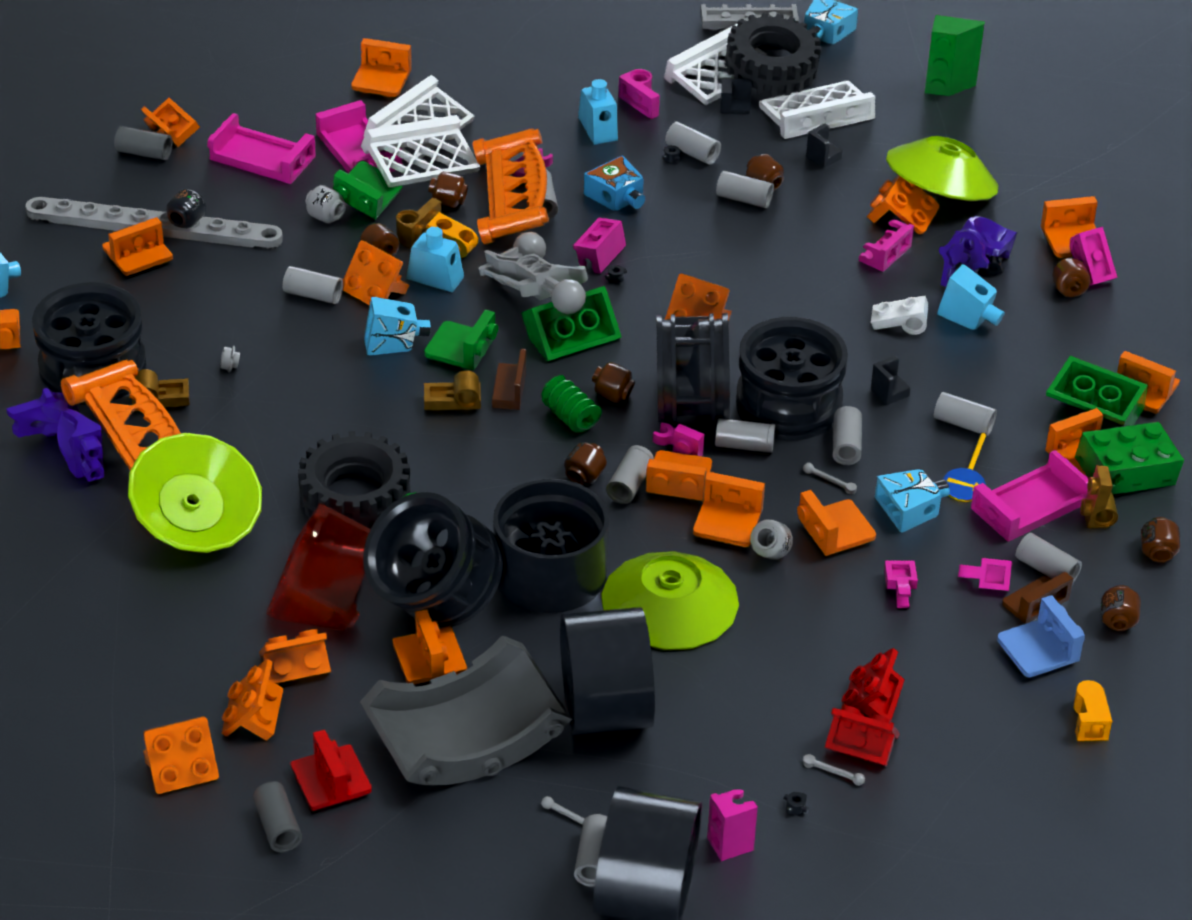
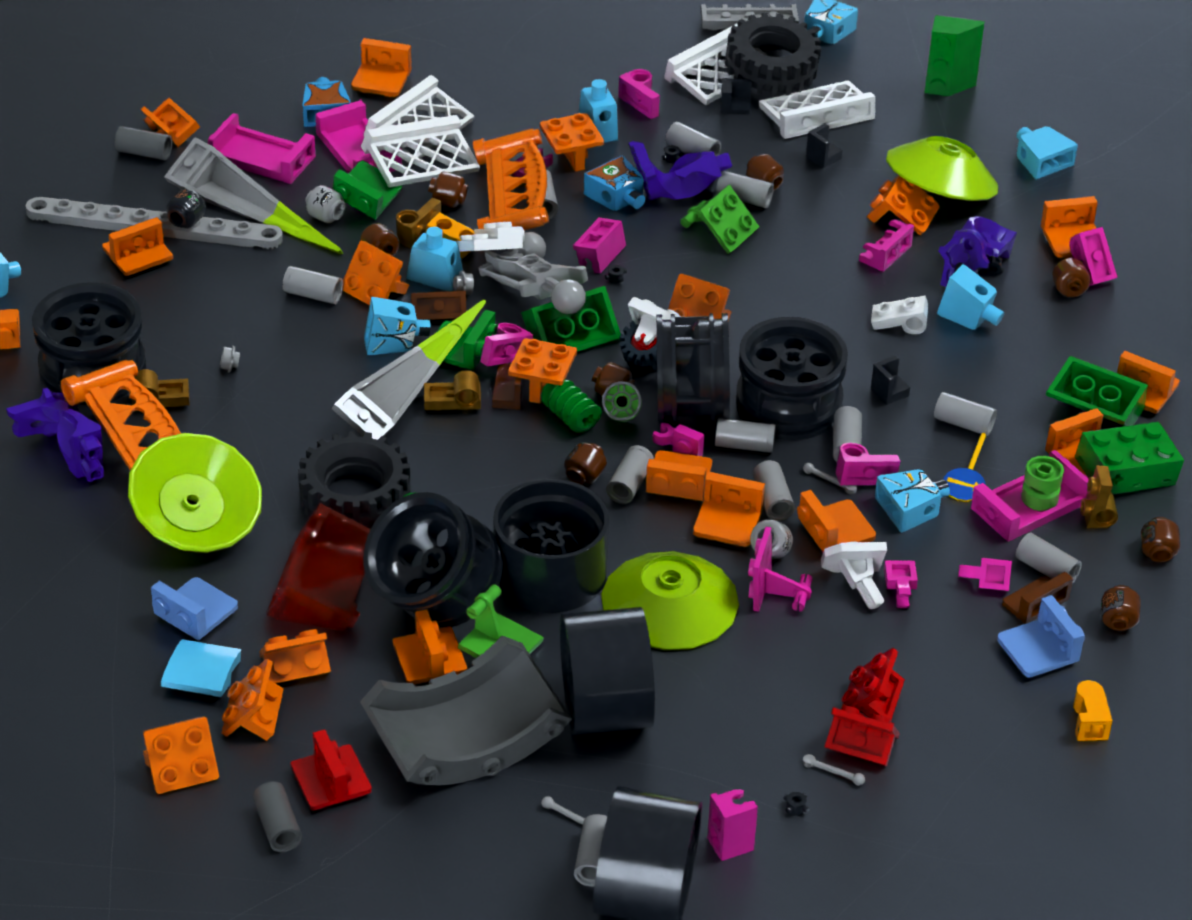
(193, 607): none -> medium blue bracket
(201, 668): none -> medium azure slope
(228, 187): none -> light grey plate
(321, 97): none -> torso
(385, 396): none -> light grey plate
(439, 305): none -> reddish brown panel
(463, 282): none -> light grey plate
(492, 625): none -> bright green plate
(493, 237): none -> white plate
(504, 345): none -> dark pink plate
(542, 364): none -> orange bracket
(572, 137): none -> orange bracket
(614, 392): none -> wheel
(640, 341): none -> plate
(686, 177): none -> dark purple hips
(725, 218): none -> bright green plate
(771, 582): none -> dark pink plate
(777, 497): none -> light grey pin
(858, 565): none -> white piece
(860, 468): none -> dark pink plate
(1042, 483): none -> bright green wheel
(1045, 151): none -> medium azure torso

